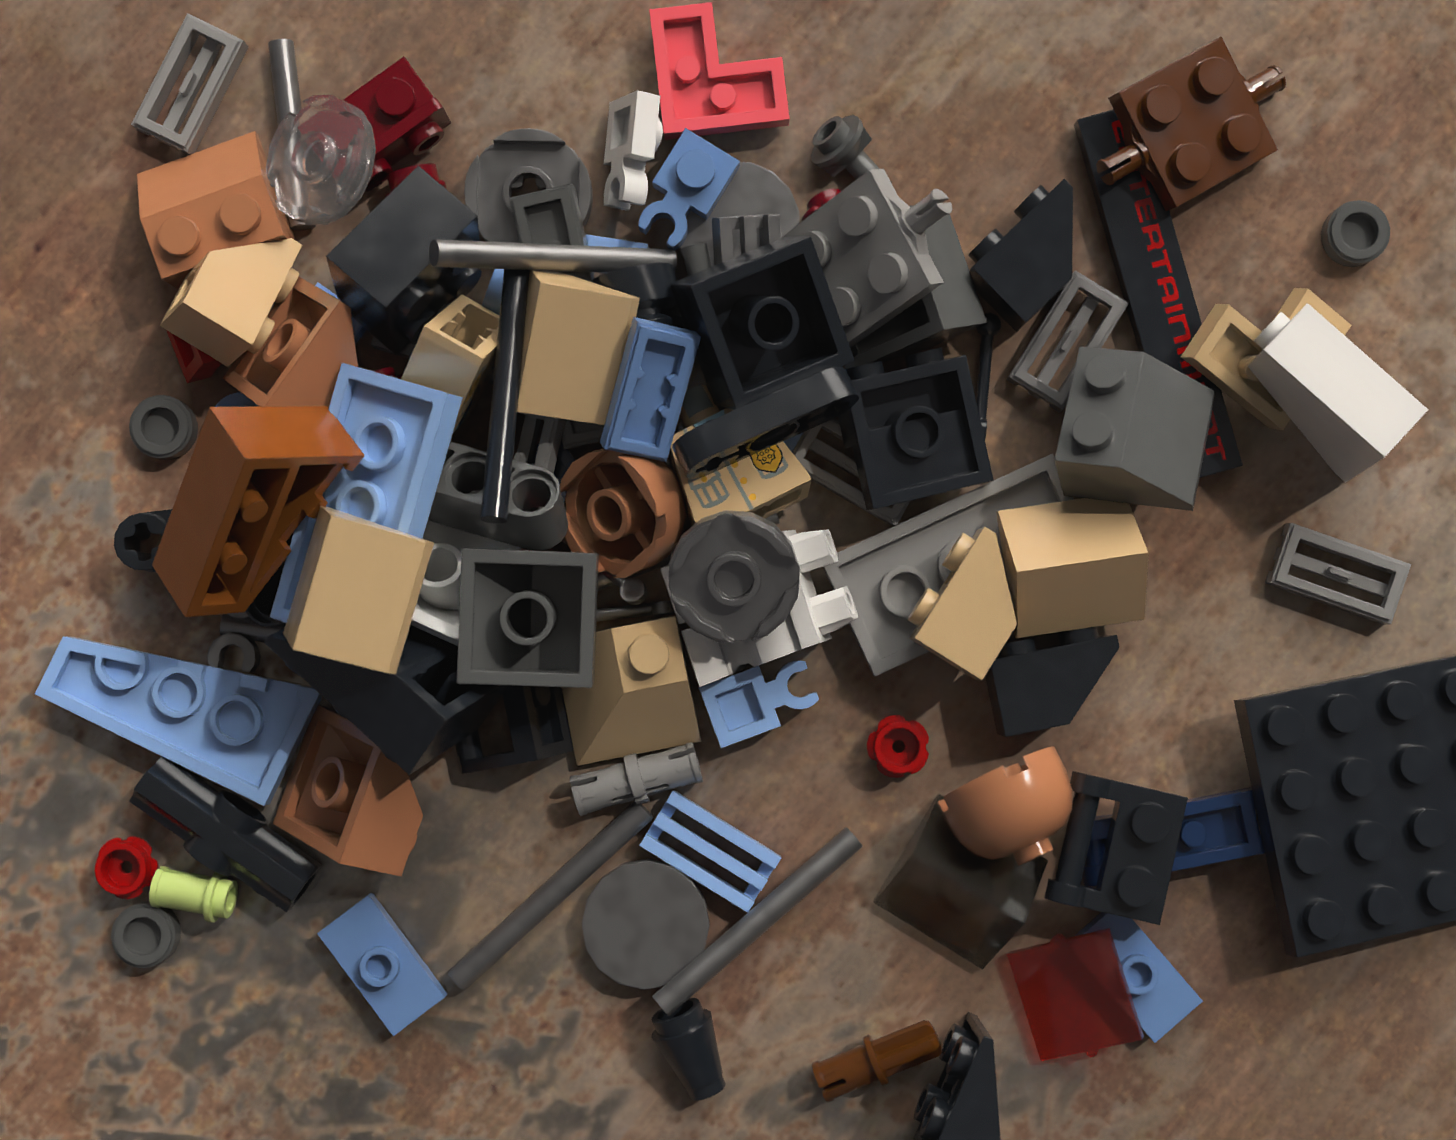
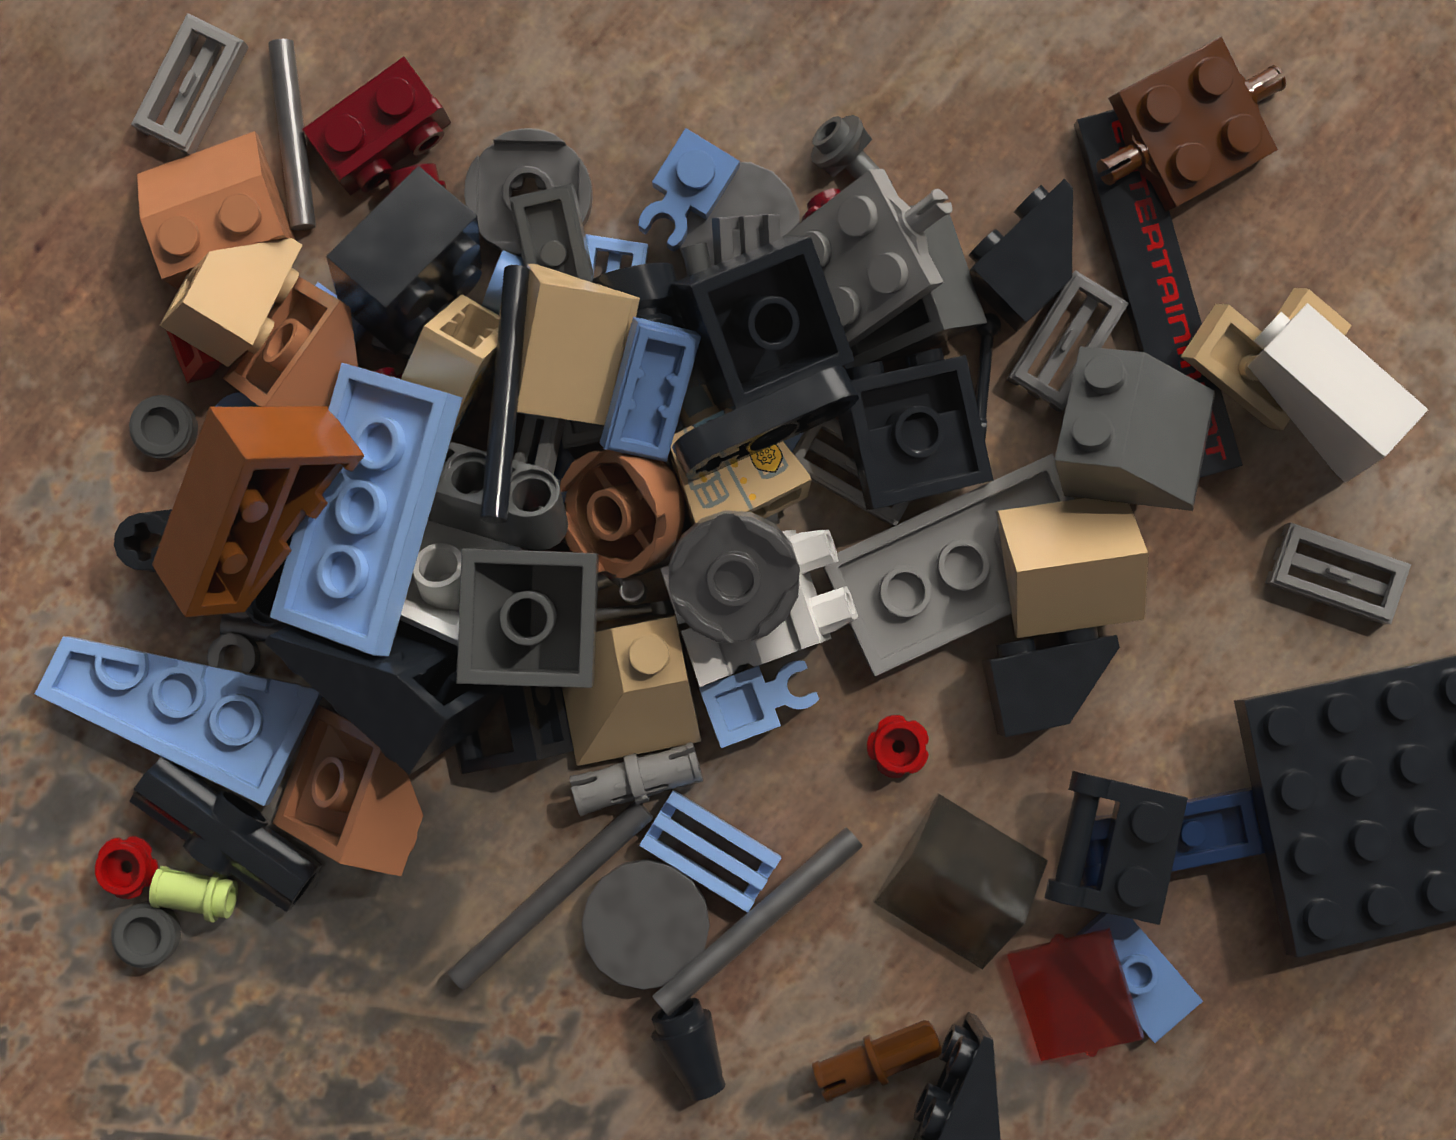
(321, 160): clear tile -> none
(357, 591): tan slope -> none
(382, 964): medium blue plate -> none
(542, 256): flat silver bar -> none
(631, 141): white plate -> none
(706, 94): coral plate -> none
(972, 609): tan slope -> none
(1011, 808): nougat cylinder -> none
(1355, 233): dark grey tile -> none

